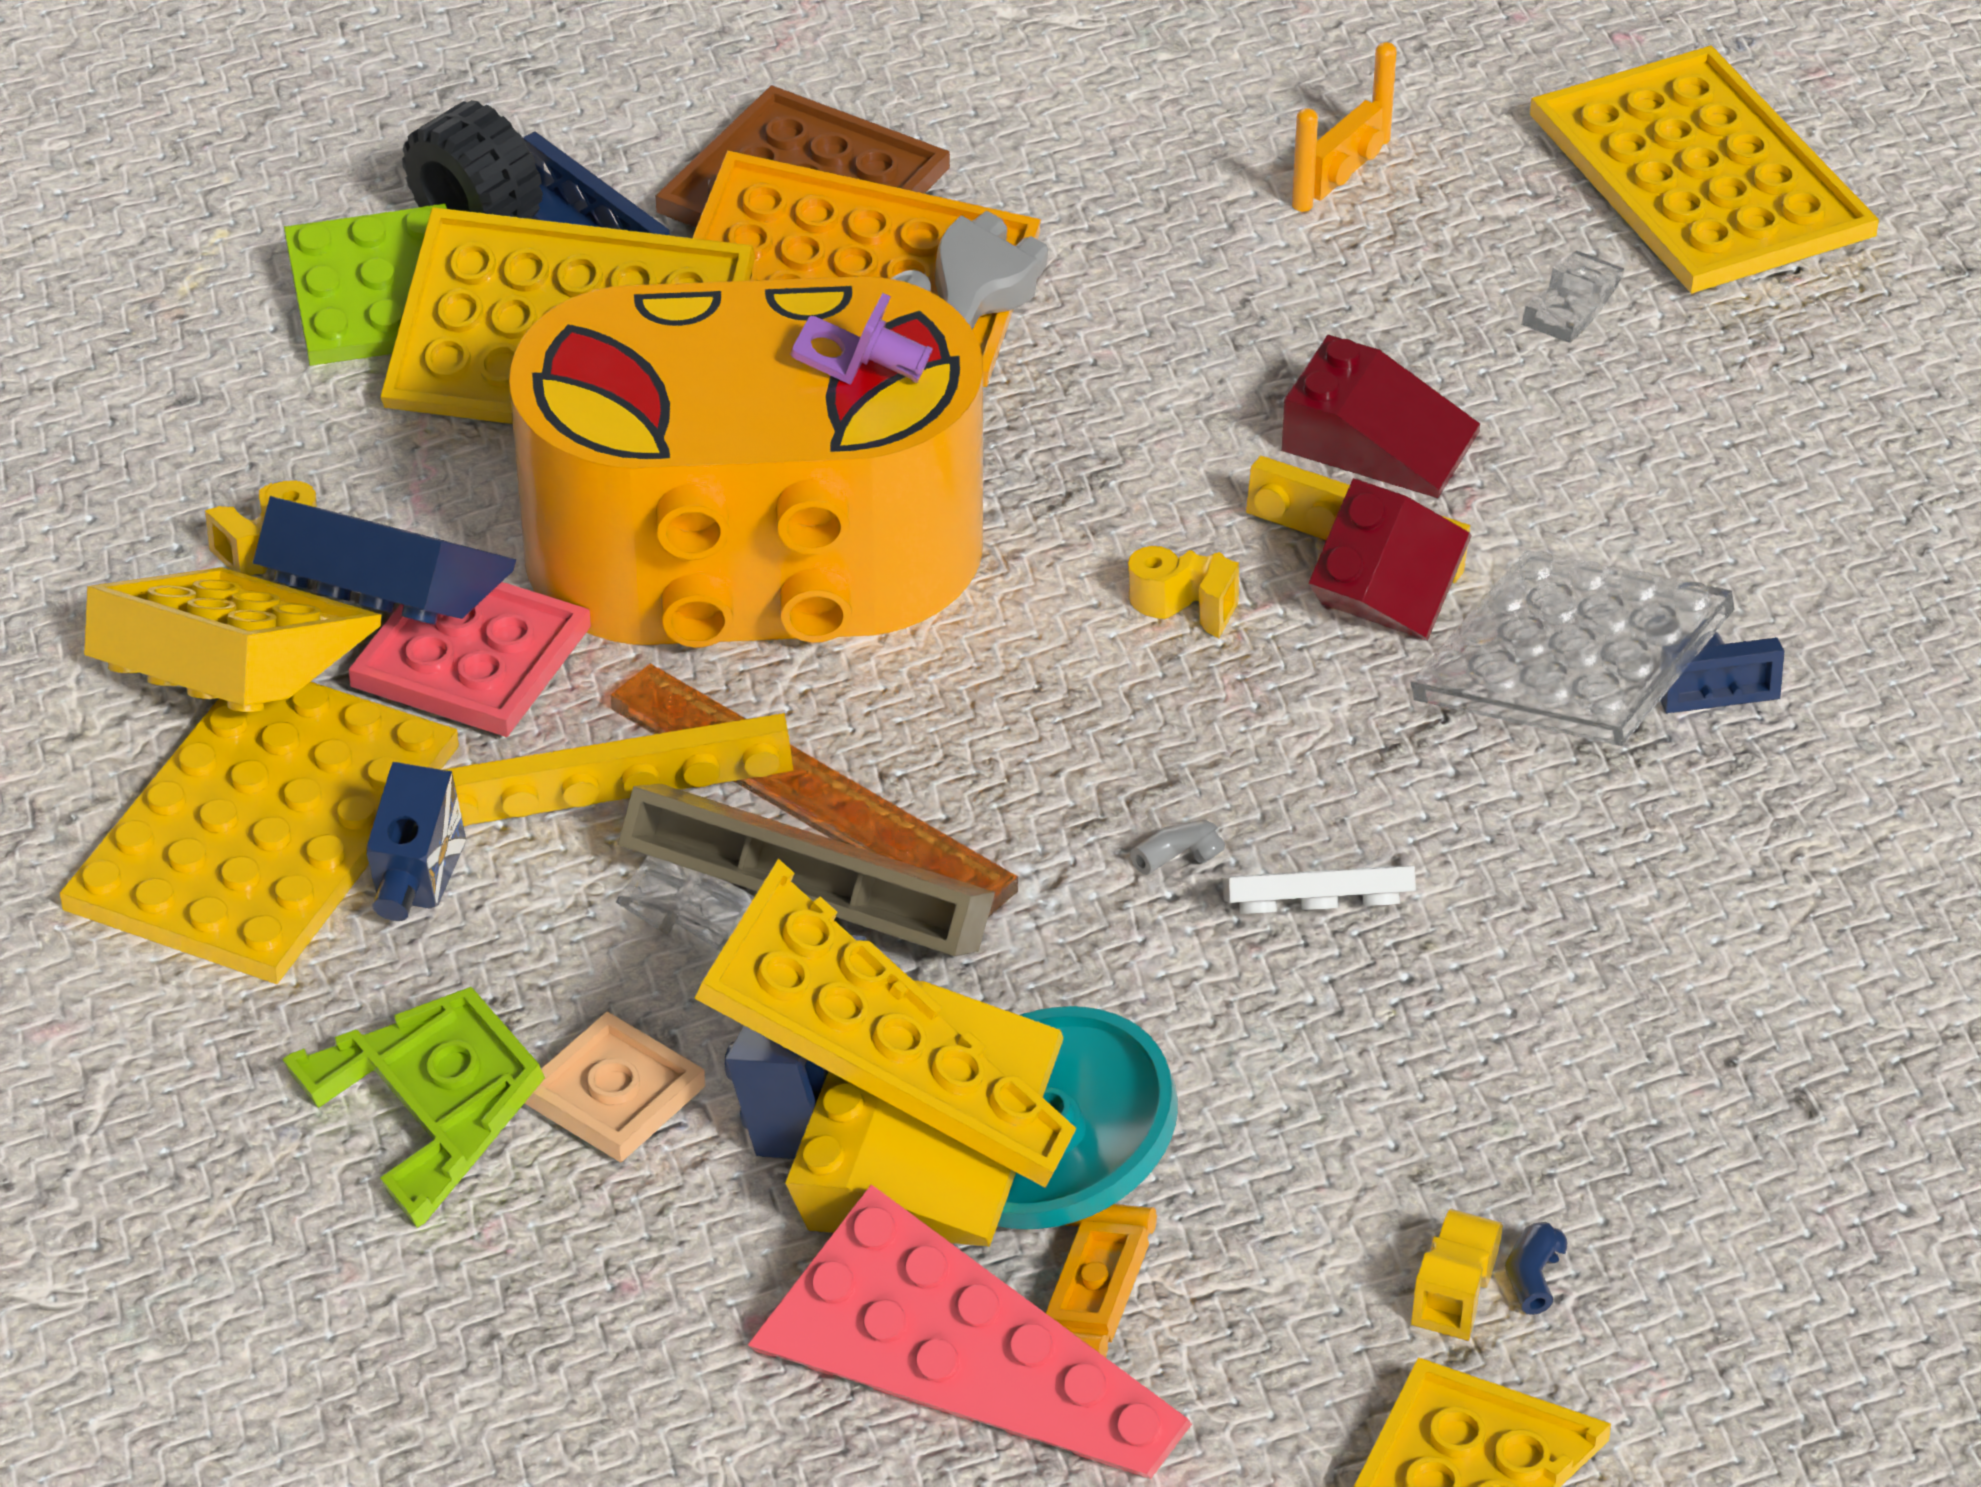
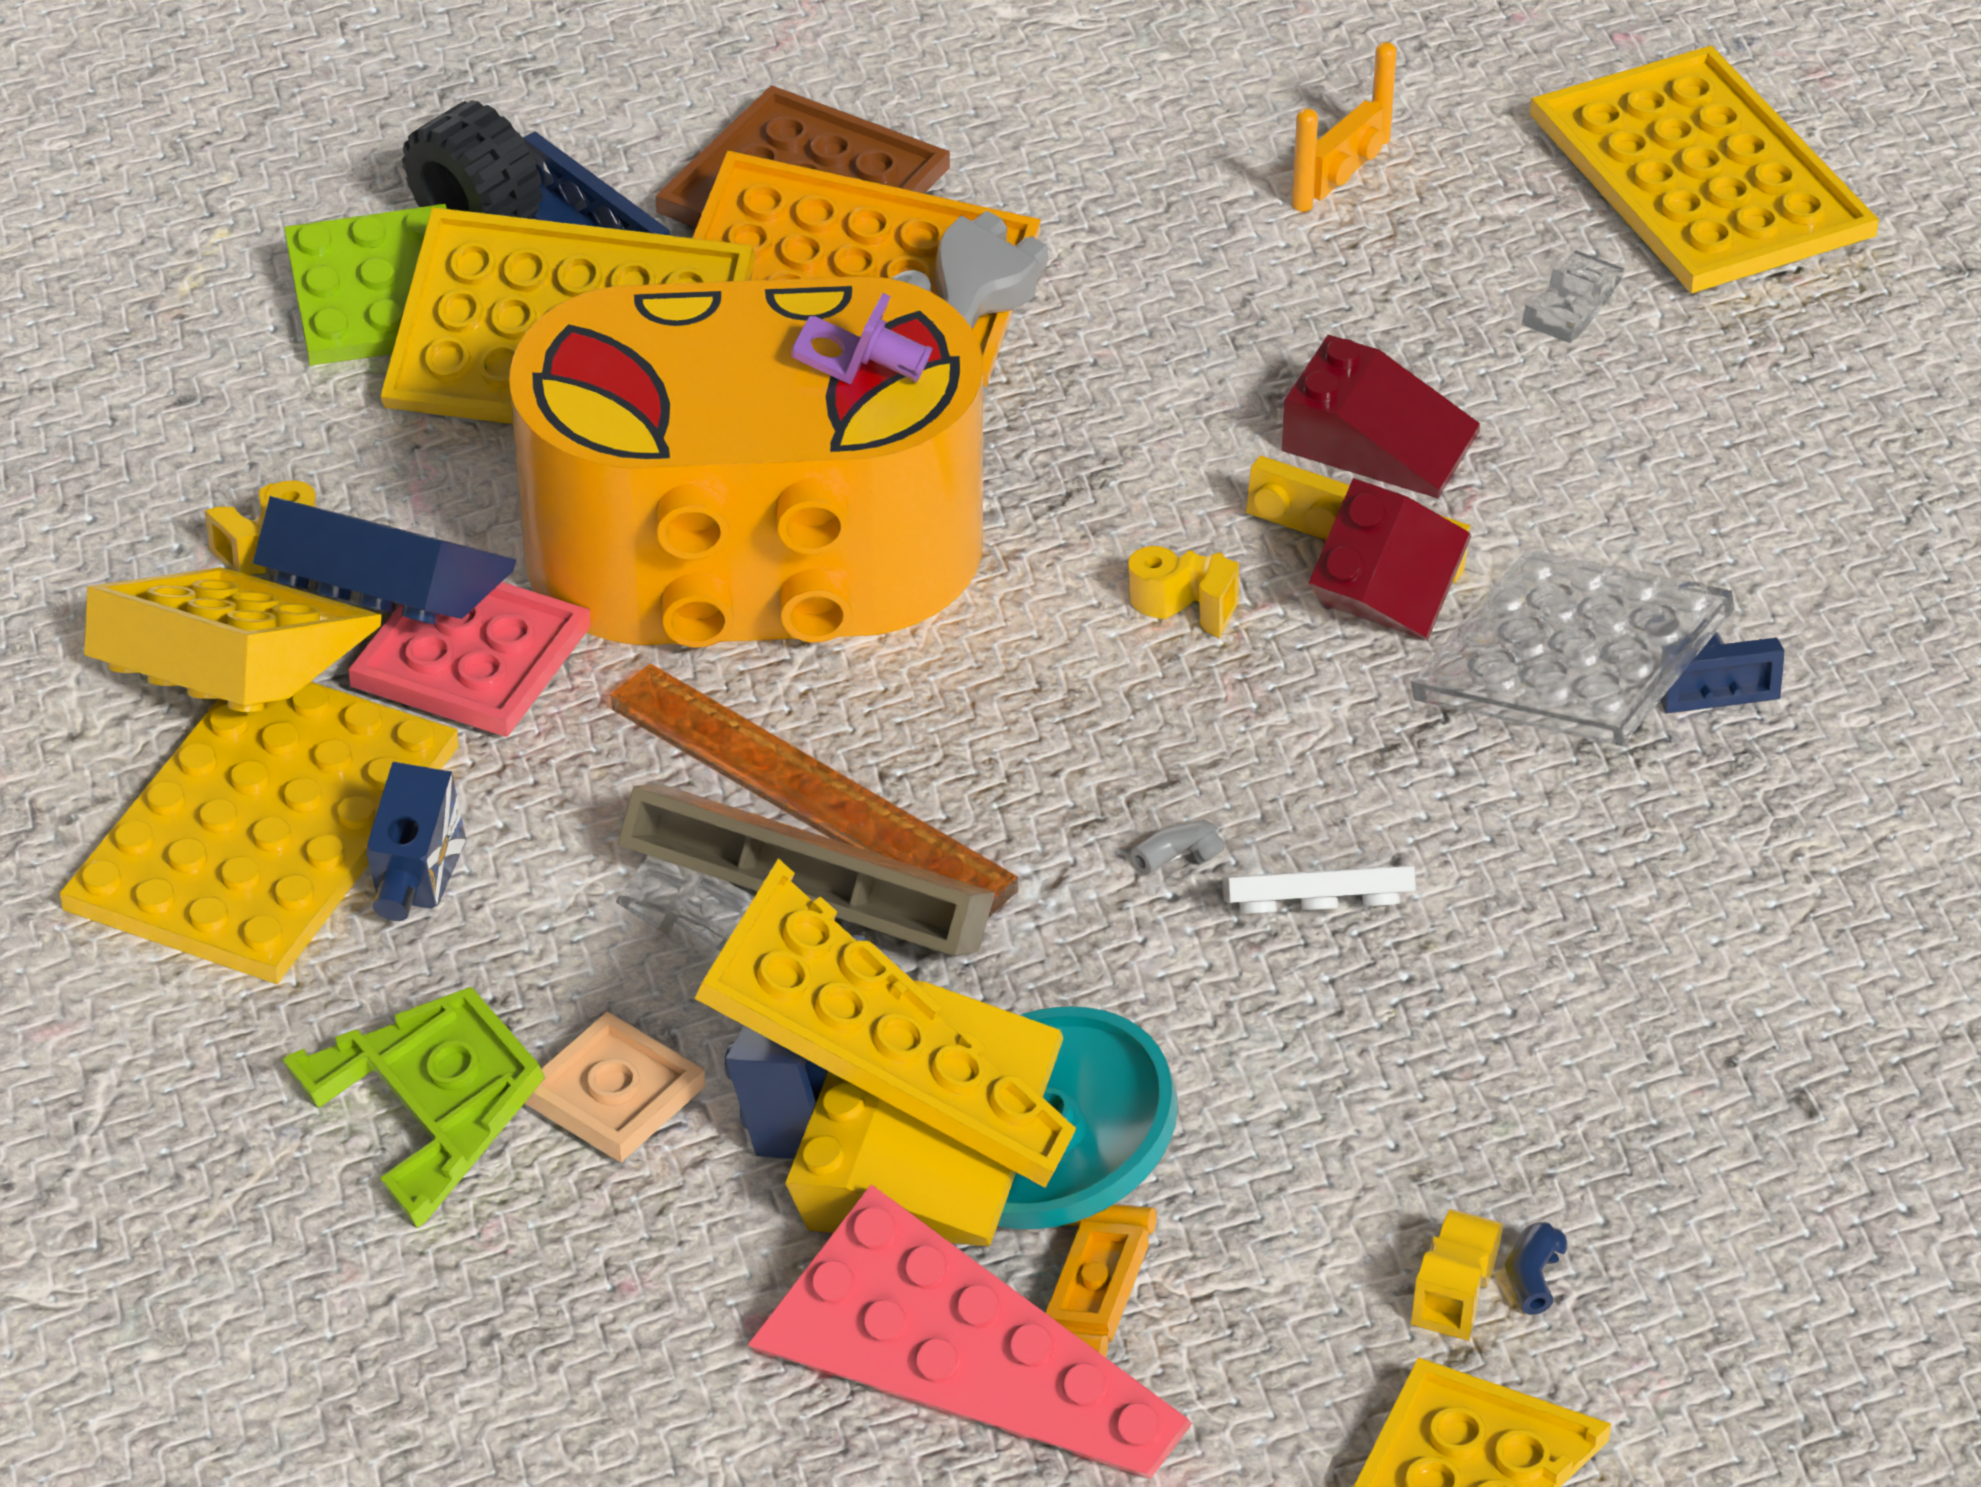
(612, 768): yellow plate -> none

